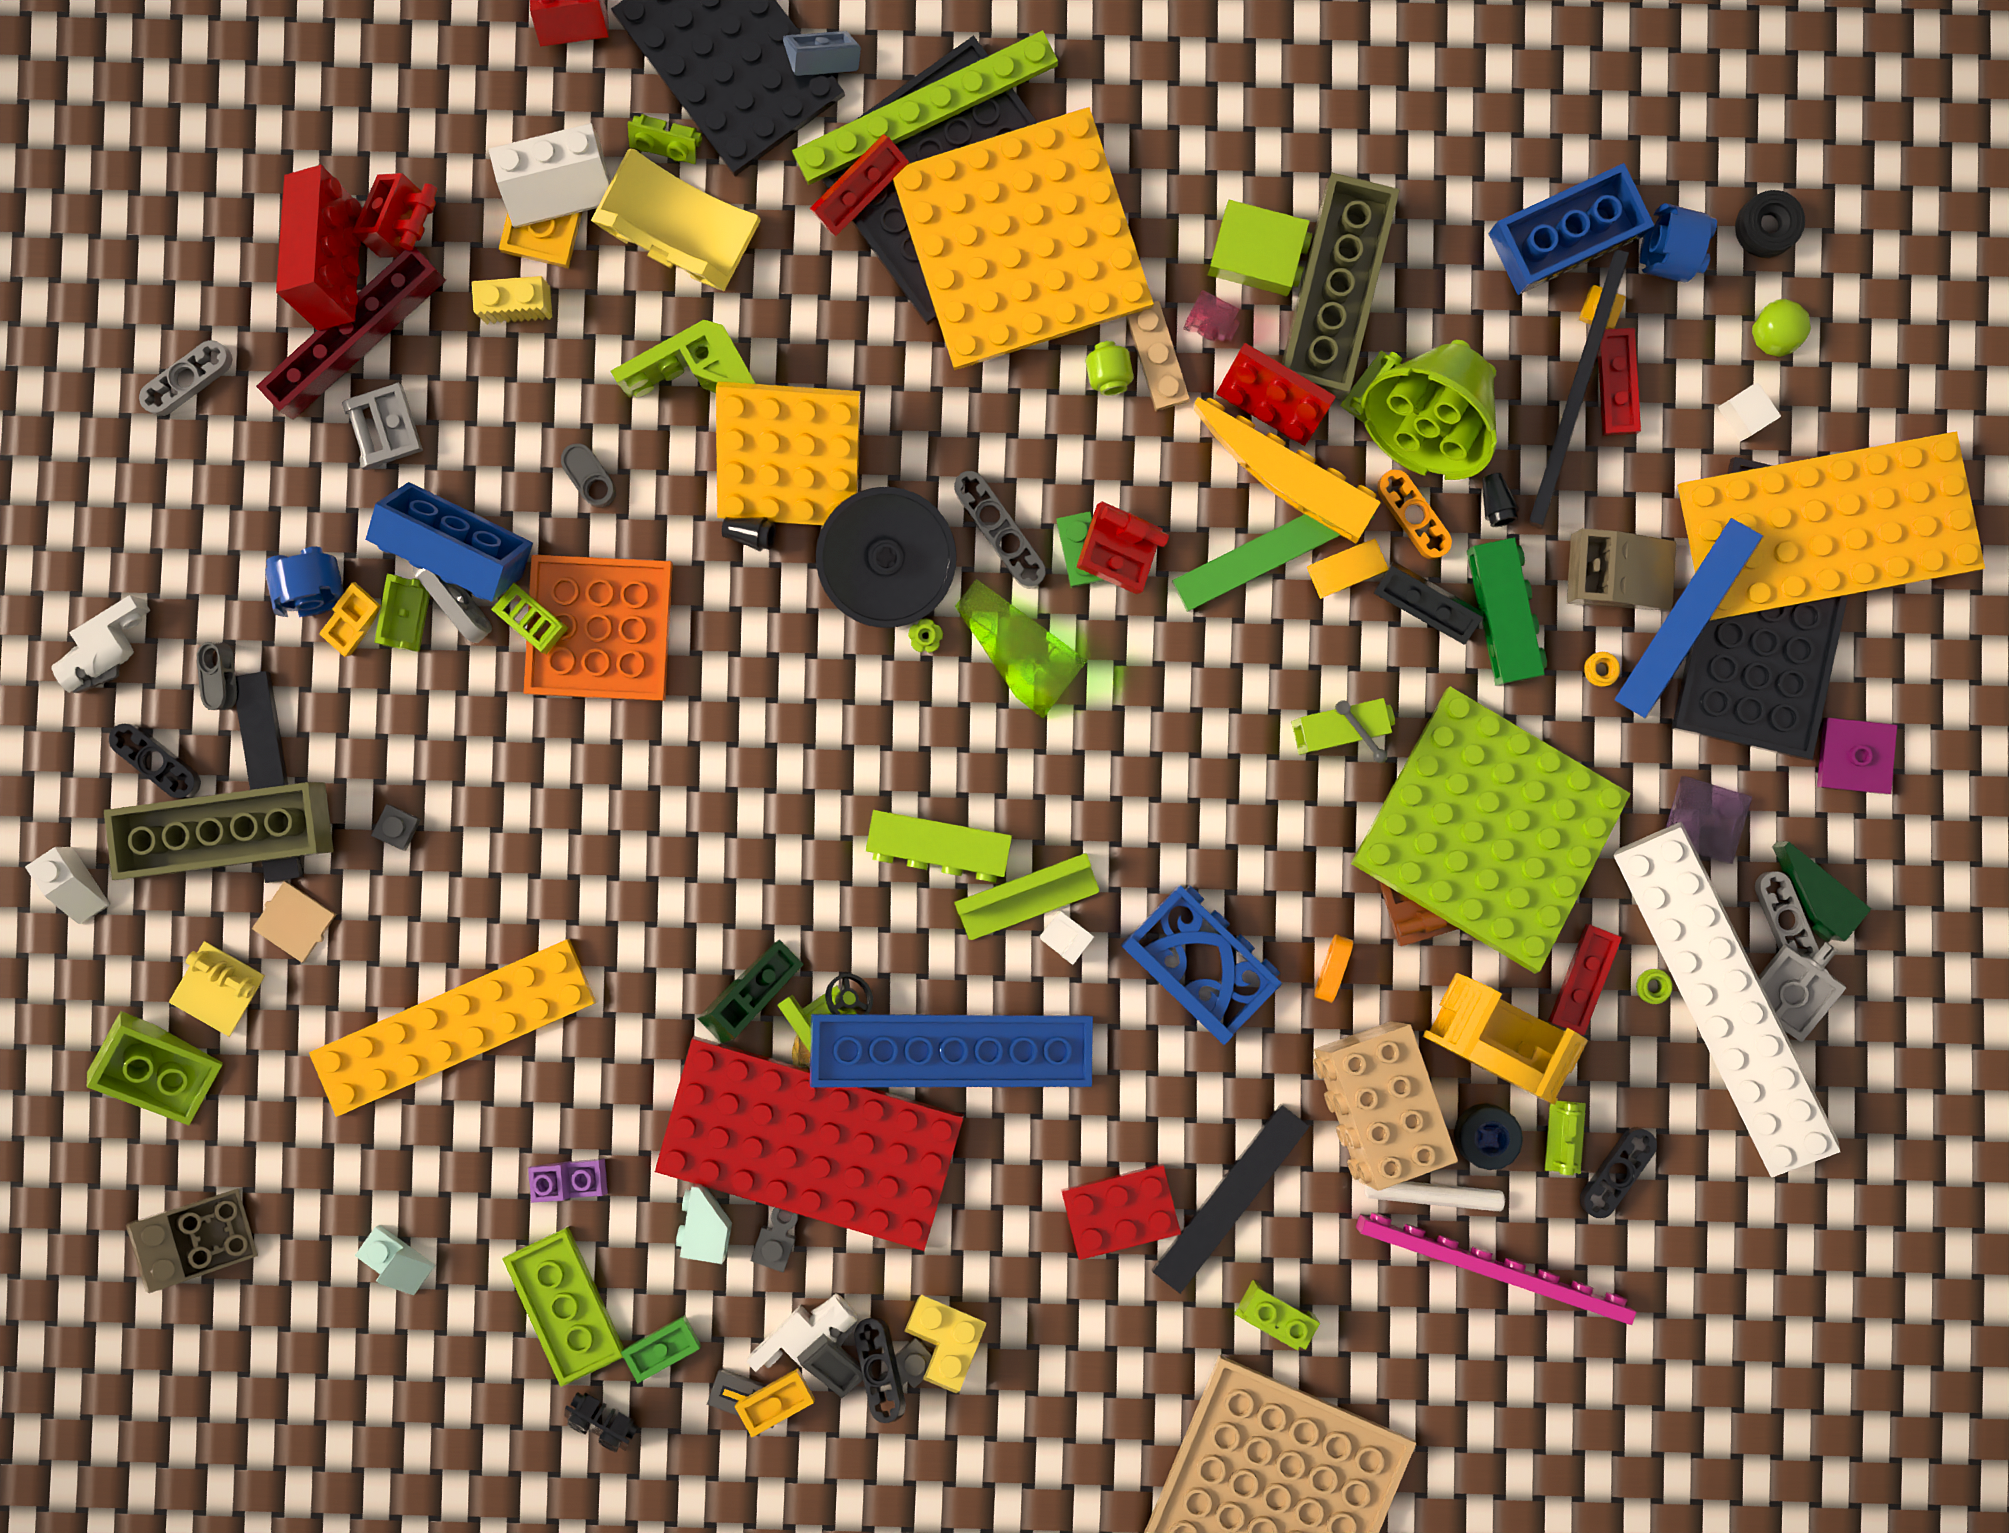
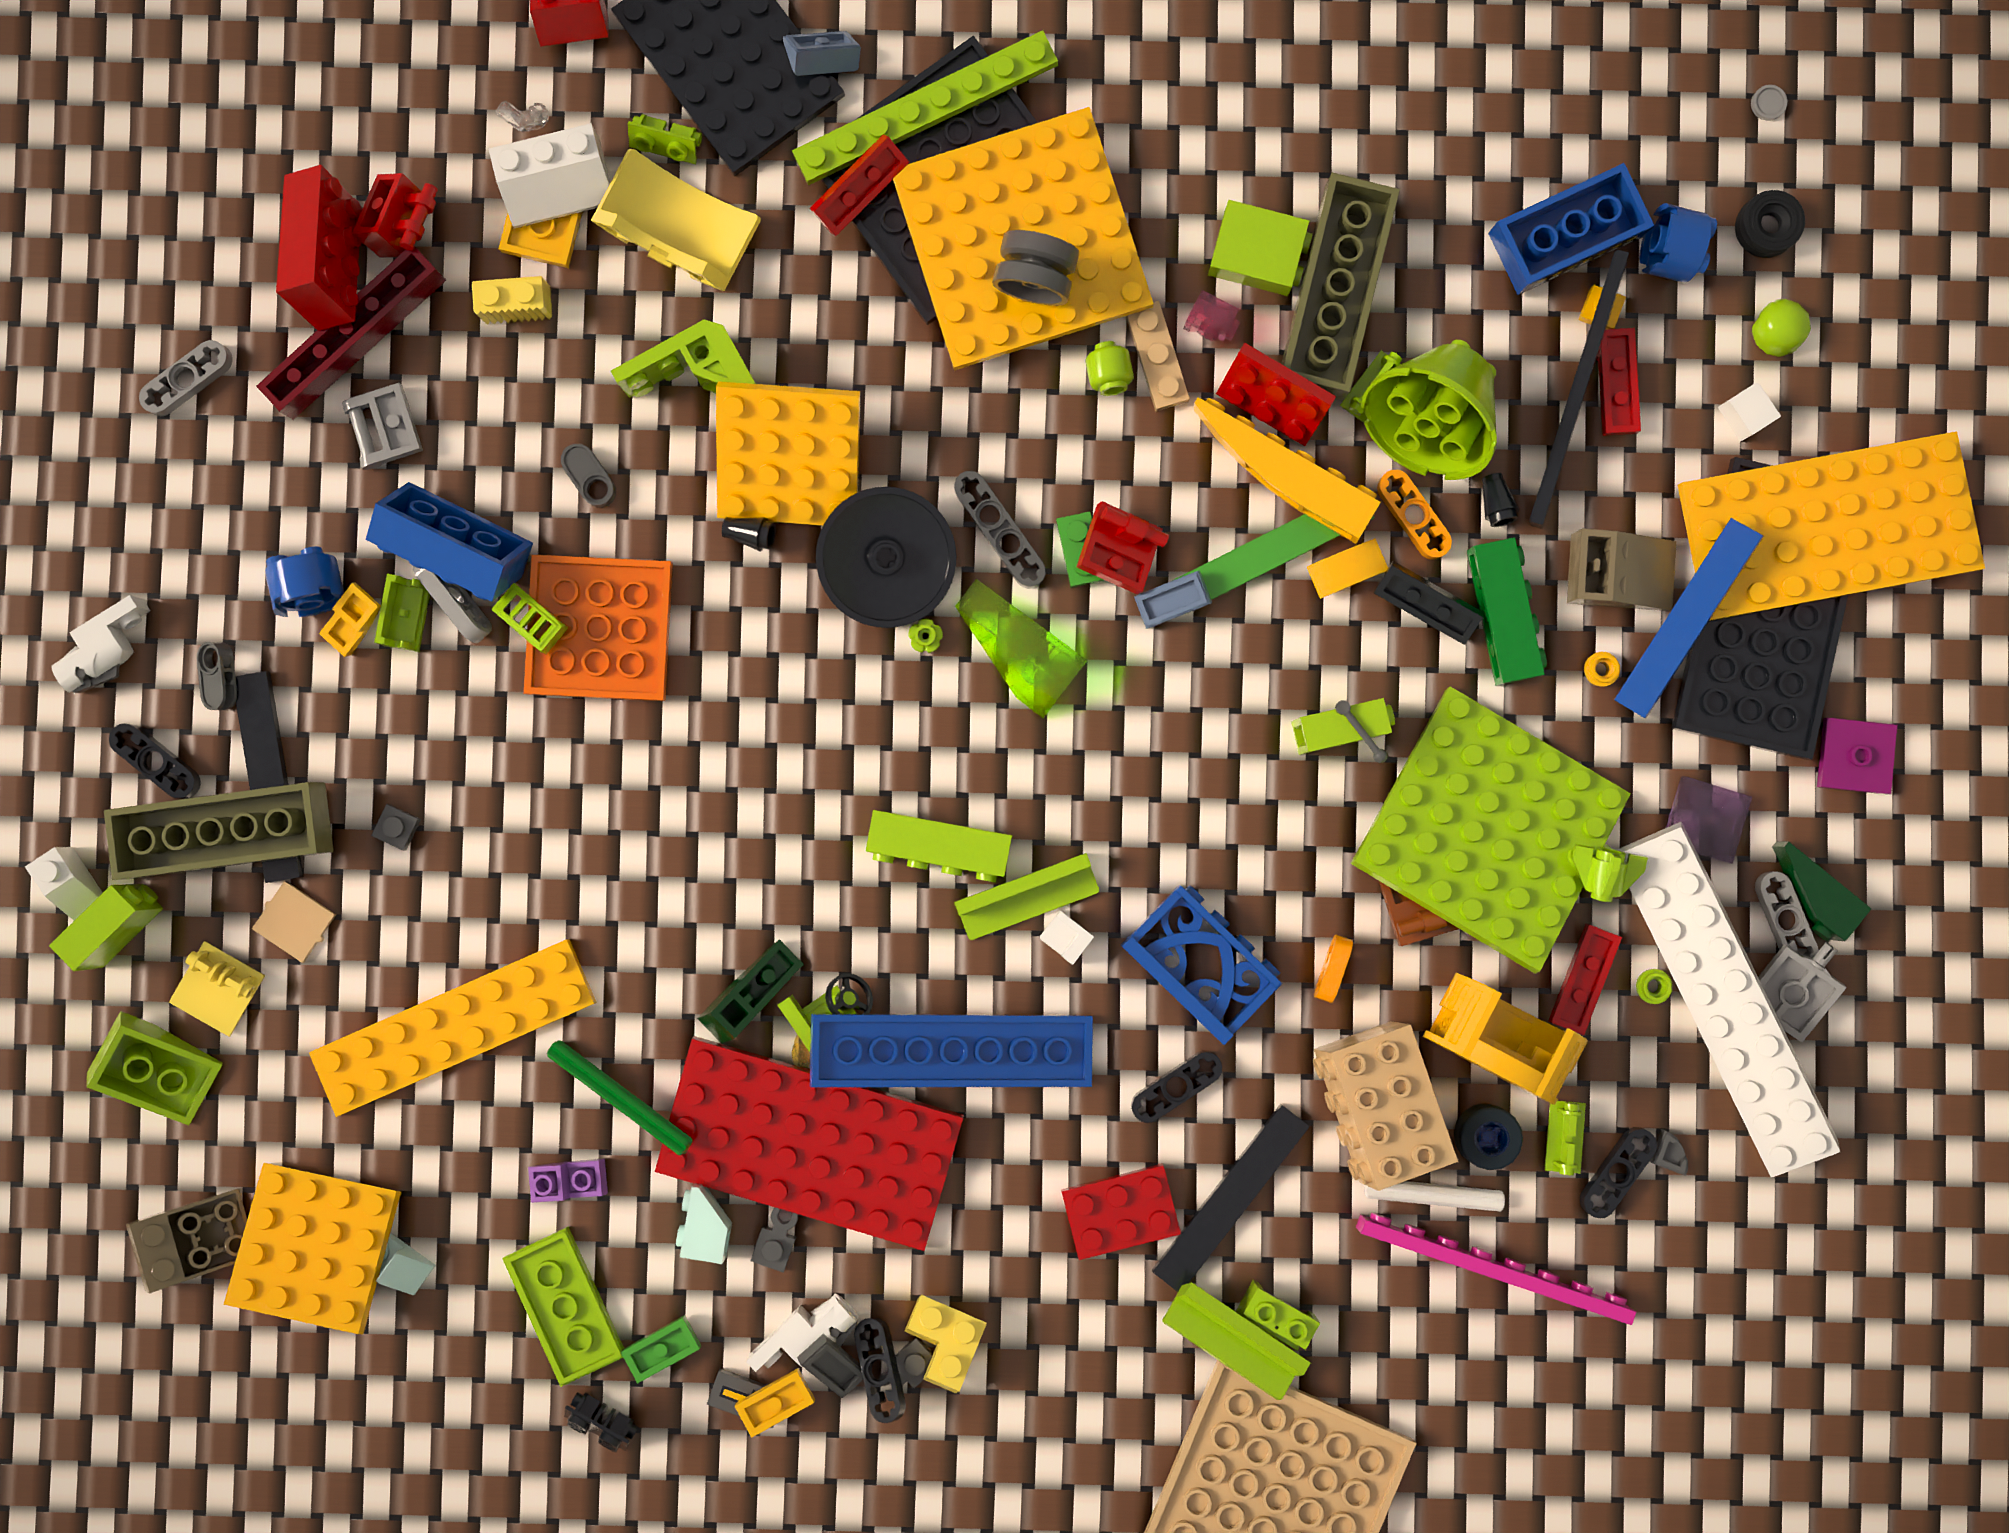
(106, 926): none -> lime brick
(312, 1248): none -> yellow plate
(531, 119): none -> clear arm
(619, 1097): none -> green axle
(1035, 267): none -> dark grey wheel
(1173, 599): none -> sand blue tile
(1202, 1078): none -> black beam
(1234, 1340): none -> lime panel
(1607, 872): none -> lime brick
(1670, 1153): none -> dark grey tile
(1769, 102): none -> light grey piece

